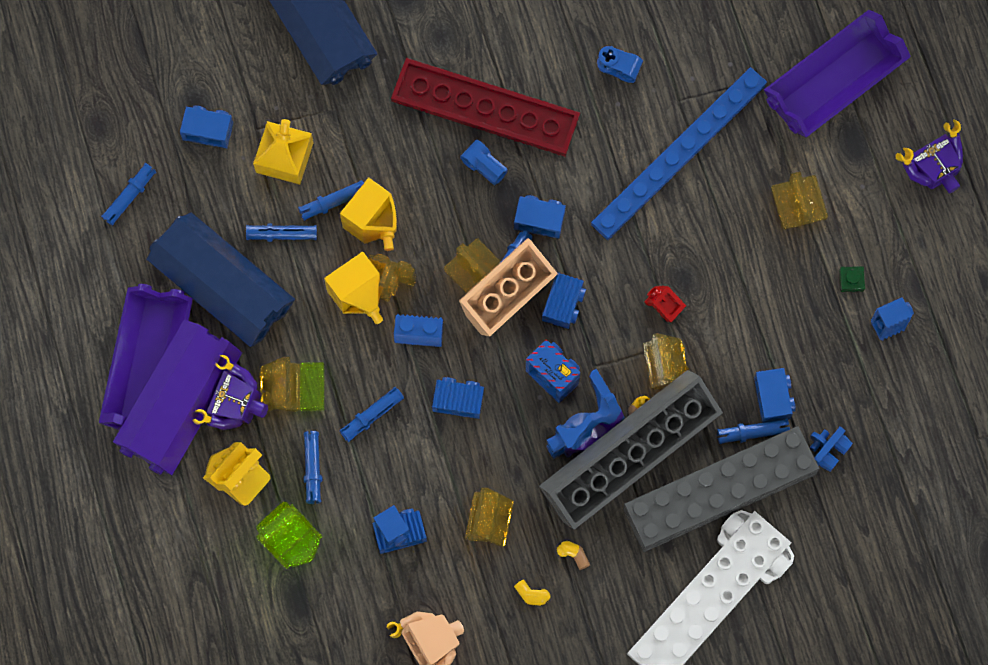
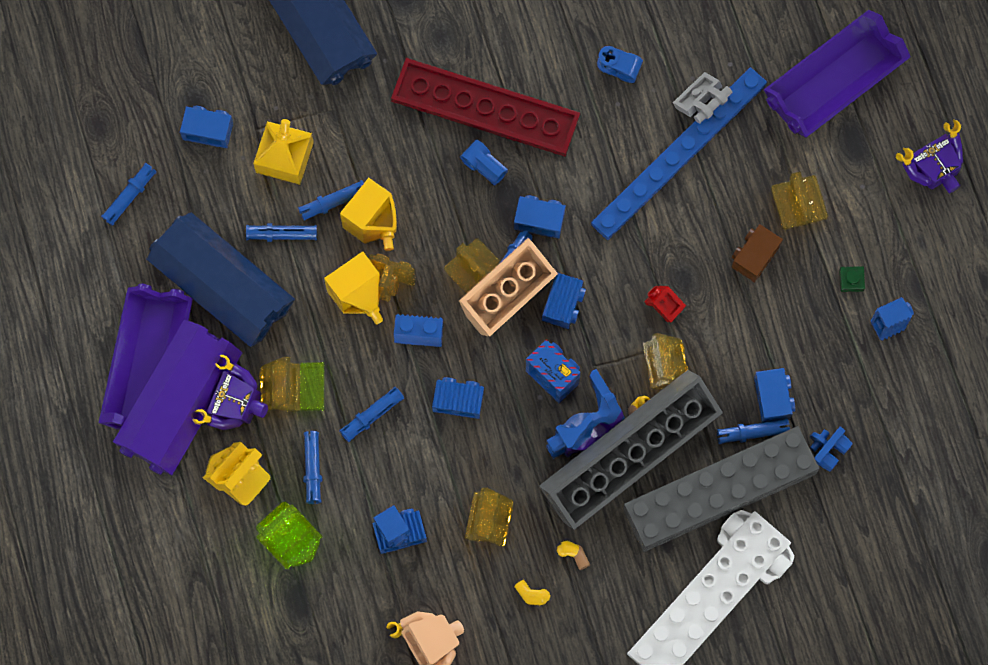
(698, 93): none -> light grey plate
(756, 253): none -> reddish brown brick

